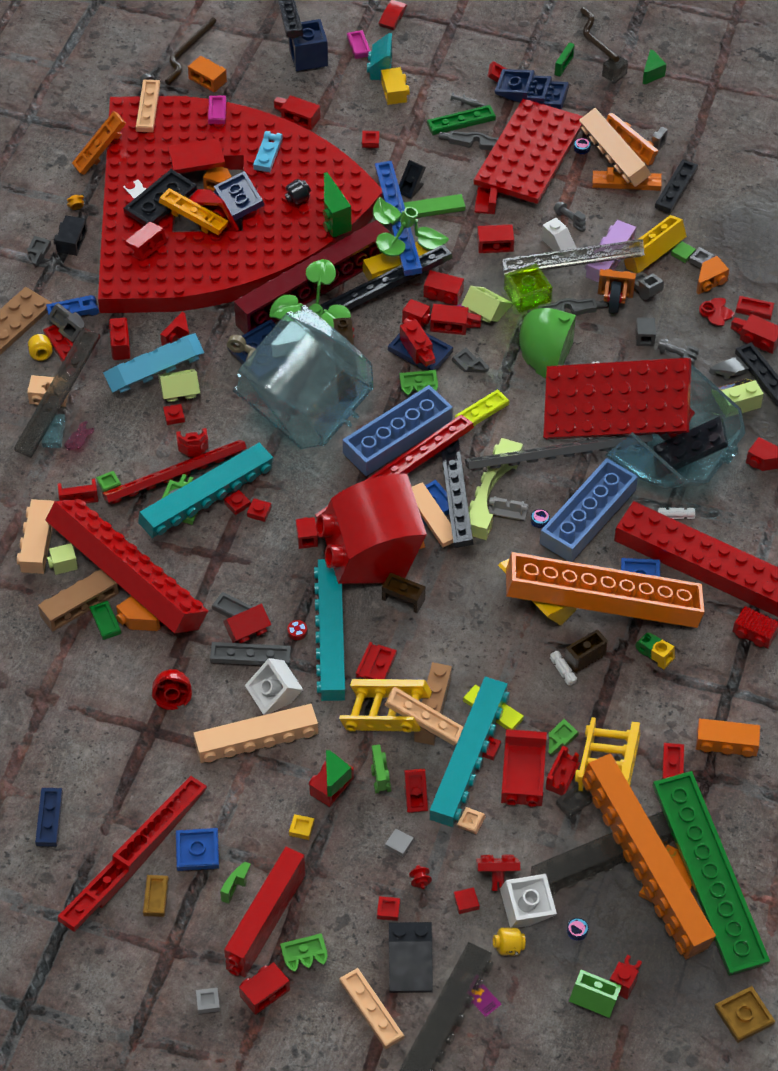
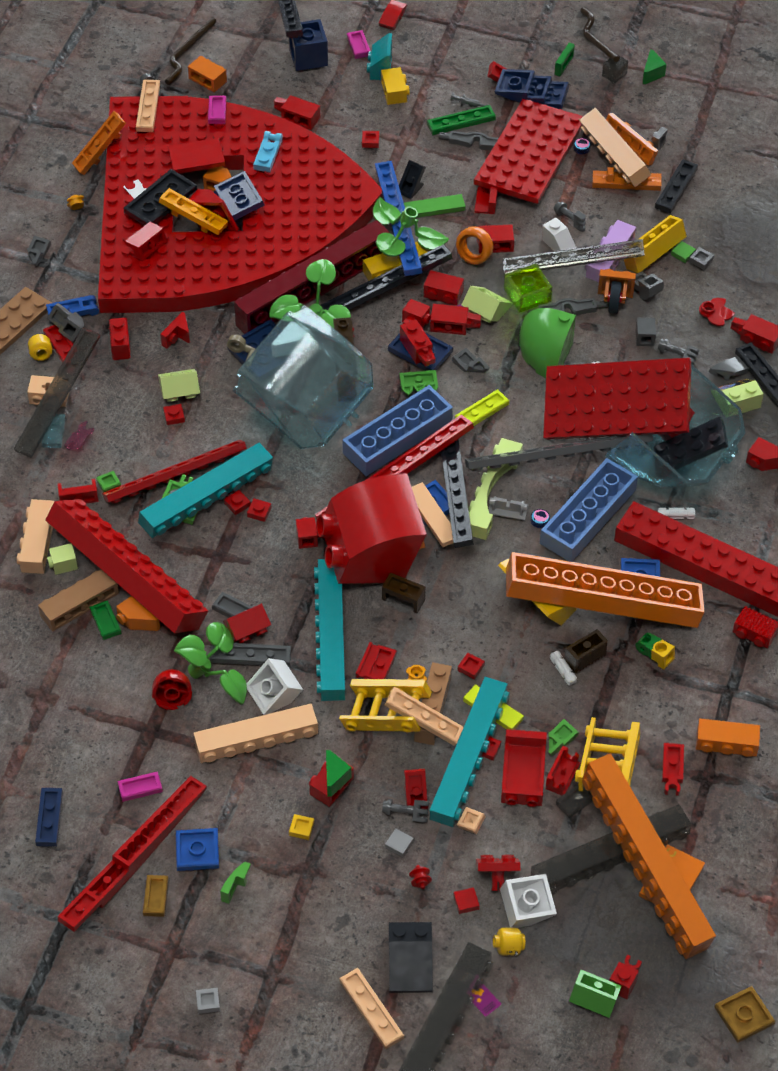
(70, 235): black brick -> none
(140, 786): none -> dark pink tile
(148, 364): medium azure brick -> none
(192, 443): red hair -> none
(193, 651): none -> bright green plant
(264, 912): red brick -> none
(264, 988): red brick -> none
(297, 191): black head -> none
(297, 630): red tile -> none
(304, 951): bright green plate -> none
(336, 209): green slope -> none
(380, 770): bright green plate -> none
(388, 908): red tile -> none
(389, 807): none -> dark grey hinge
(416, 670): none -> light orange plate
(471, 665): none -> red plate
(485, 239): none -> orange wheel
(577, 929): tile -> none
(710, 873): green plate -> none
(712, 274): orange slope -> none
(754, 306): red tile -> none

